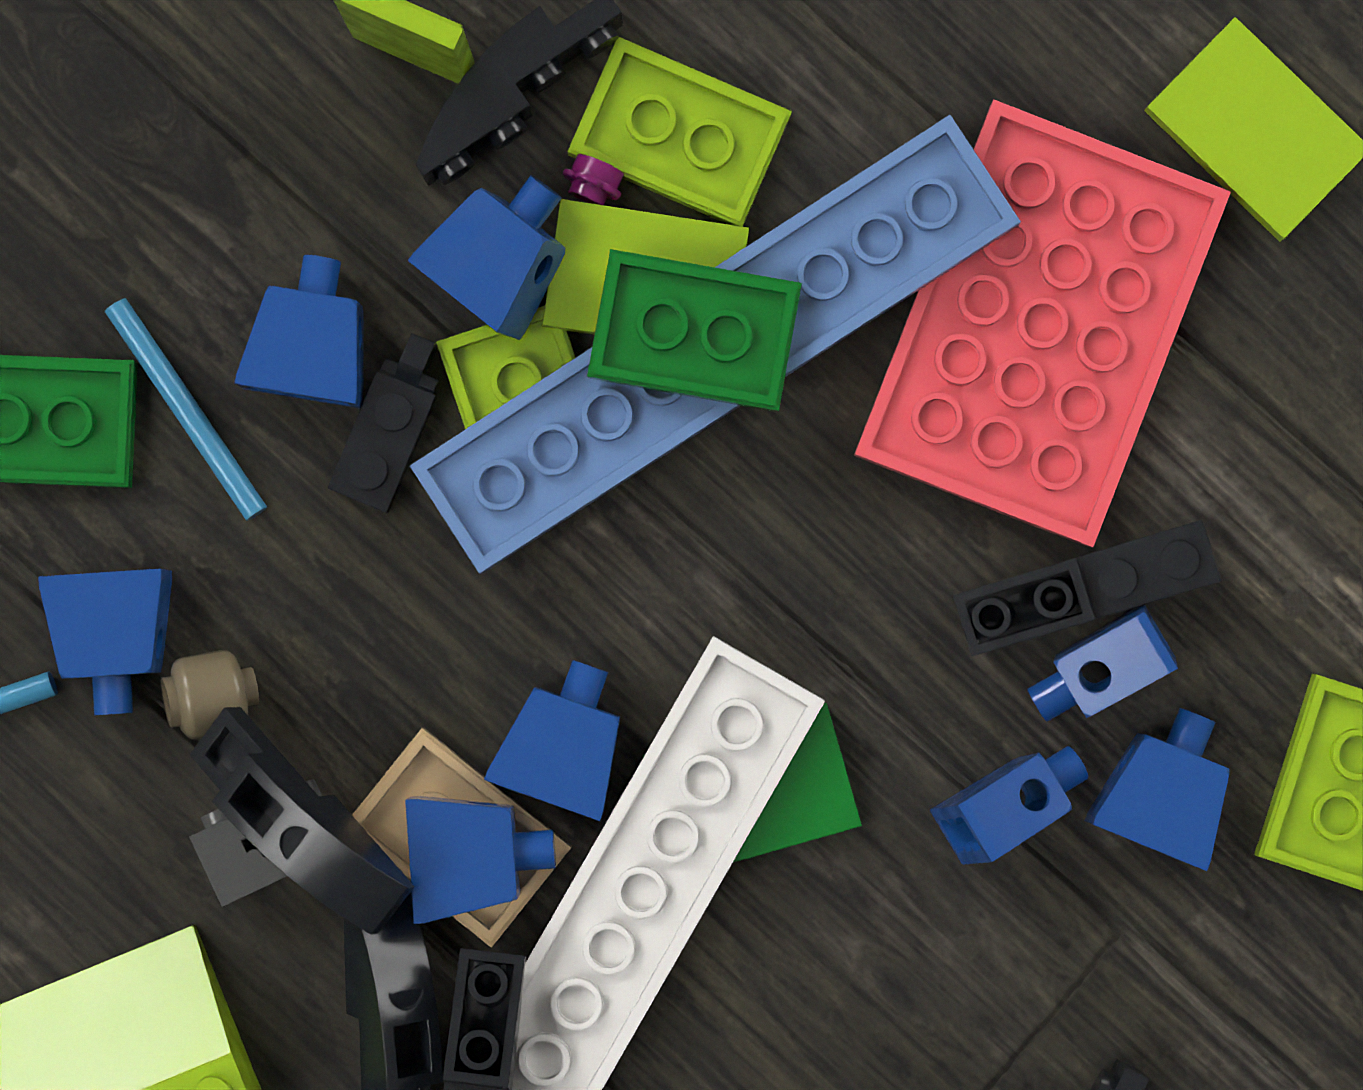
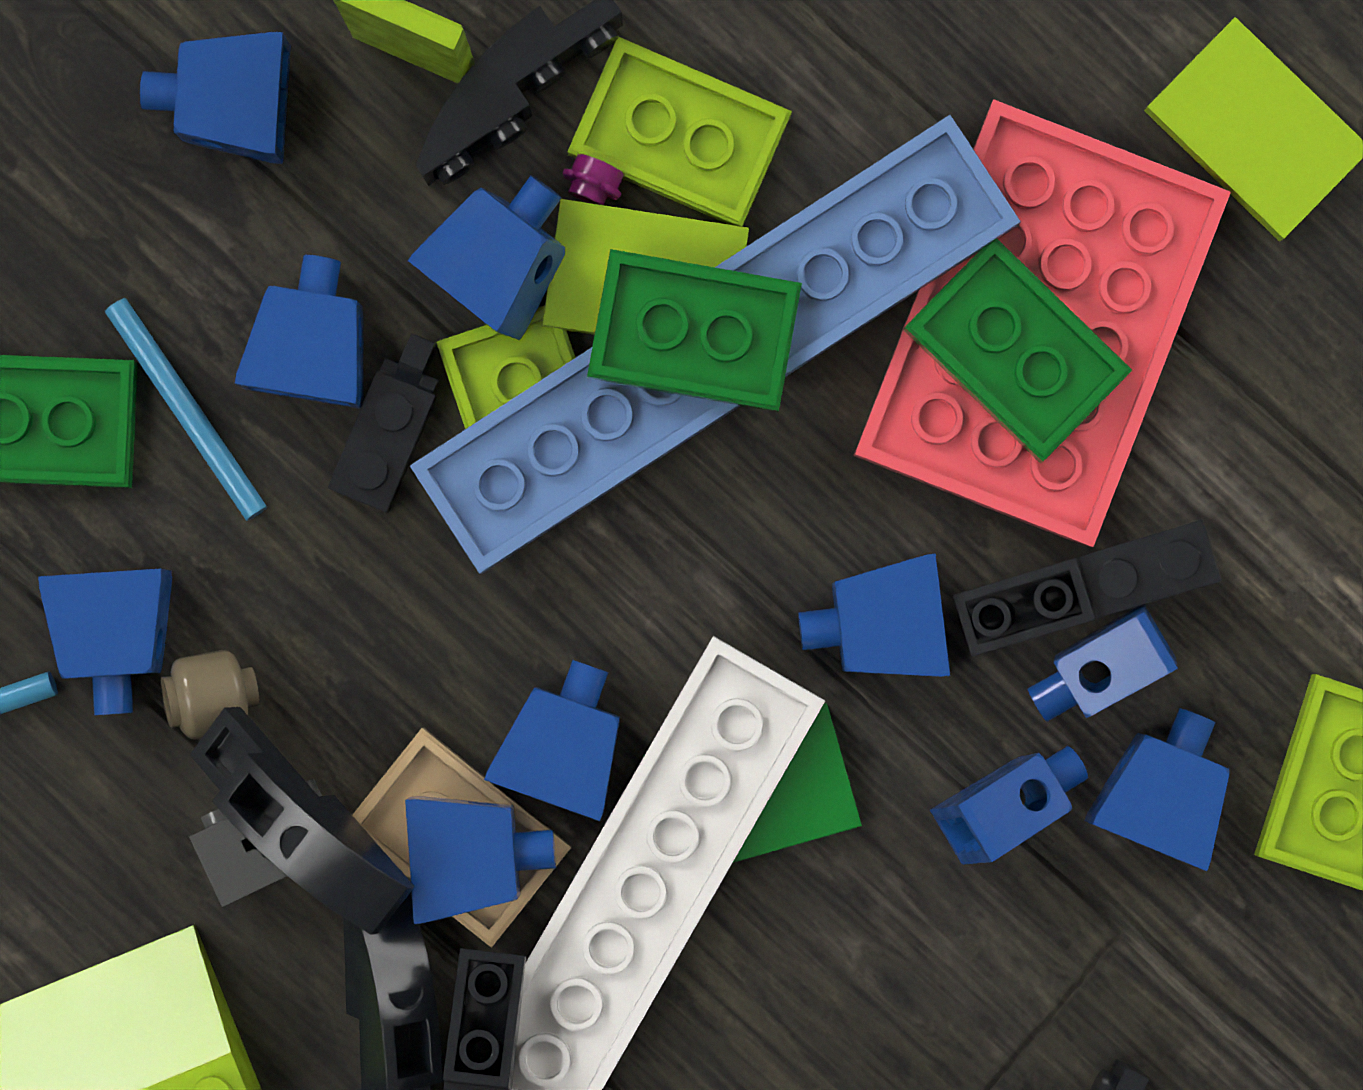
(227, 94): none -> blue torso
(884, 621): none -> blue torso
(1017, 349): none -> green tile

